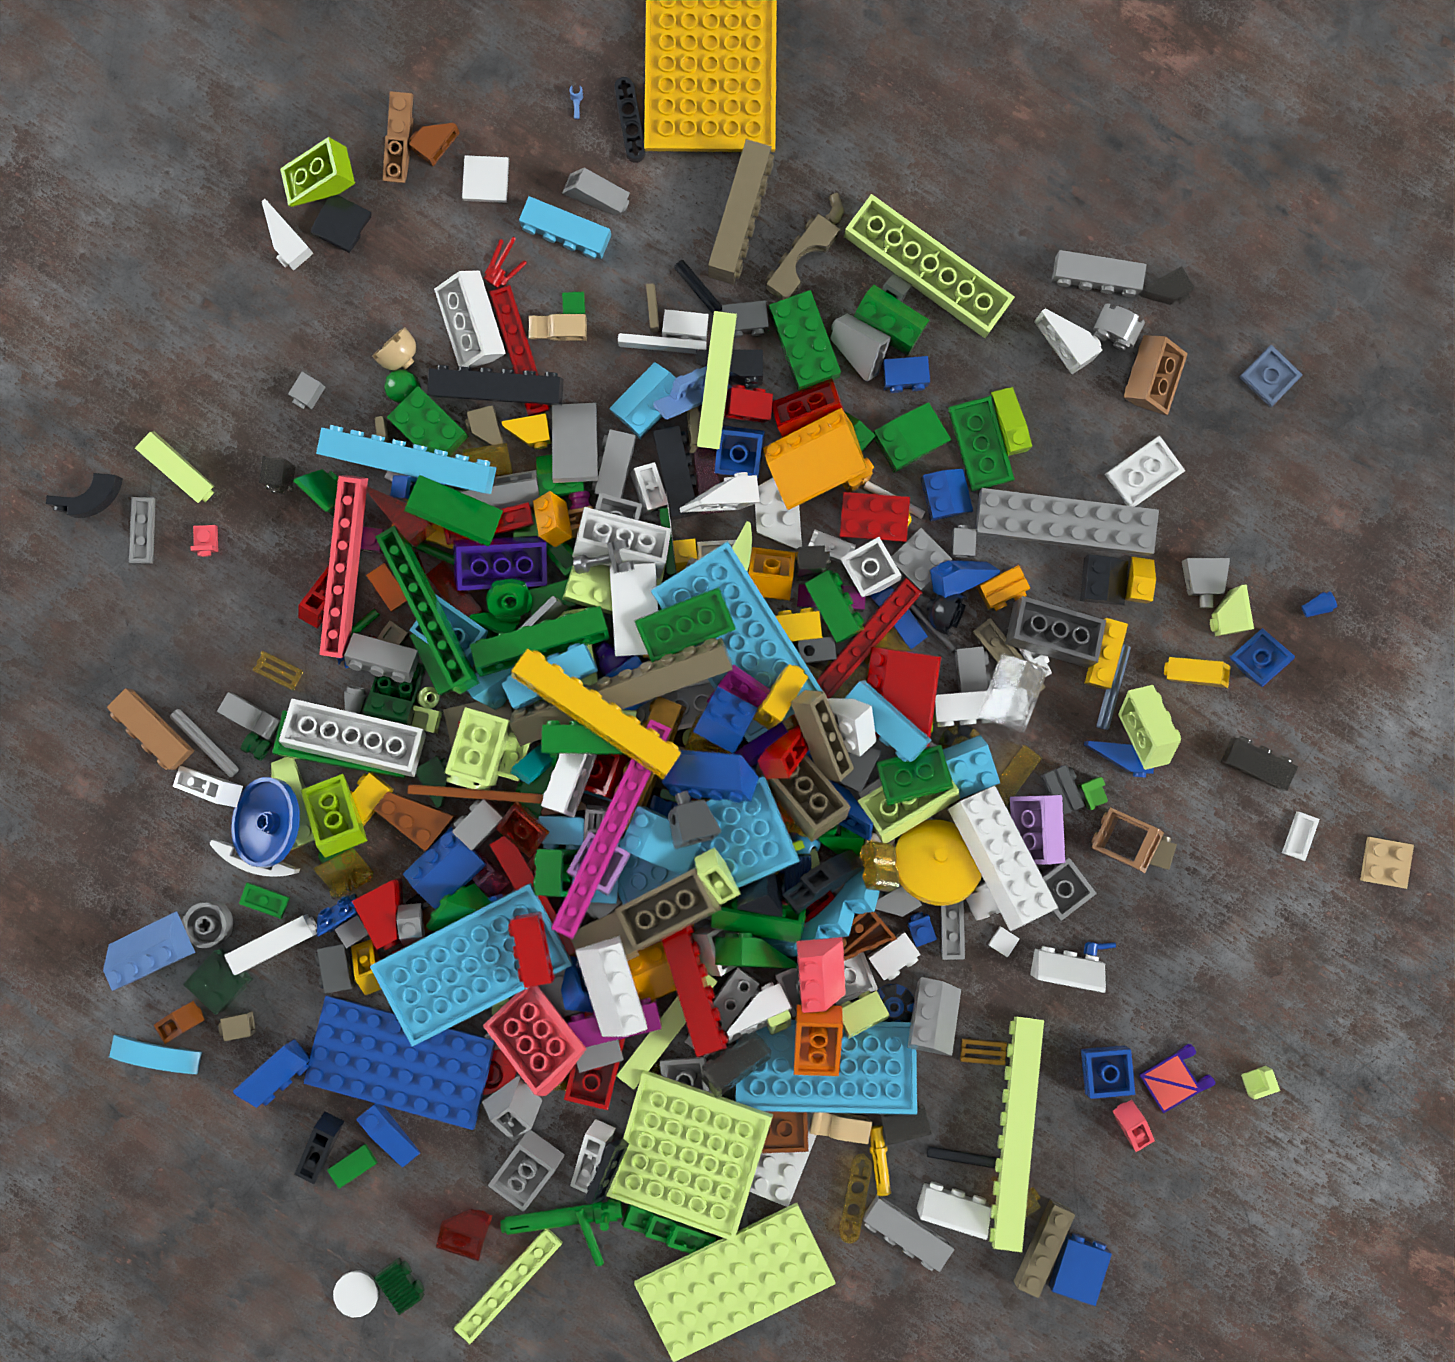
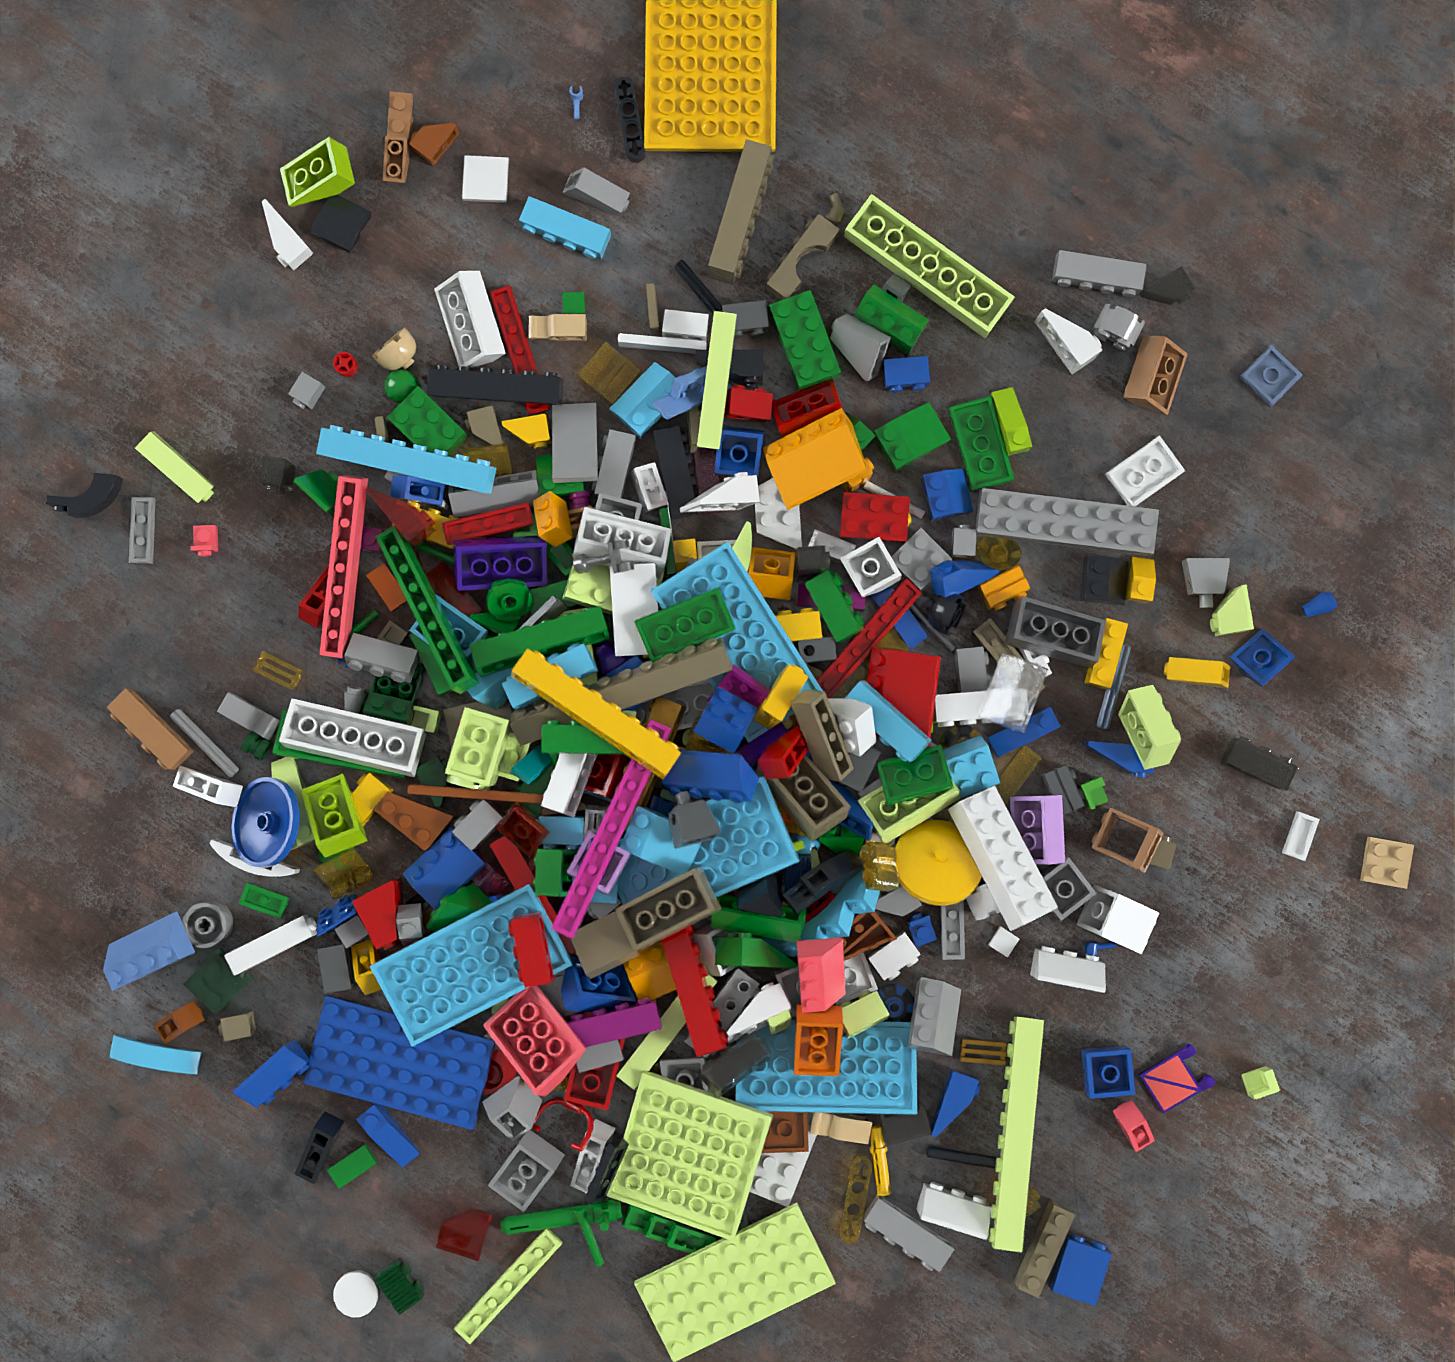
(341, 364): none -> red wheel
(422, 697): yellowish green plate -> none
(453, 510): green tile -> none
(494, 273): red plant -> none
(579, 1108): none -> red piece
(608, 372): none -> clear yellow slope
(611, 988): white slope -> none
(716, 876): yellowish green slope -> none
(956, 1096): none -> blue slope
(999, 553): none -> clear yellow dish
(1038, 726): none -> blue slope
(1118, 919): none -> white slope

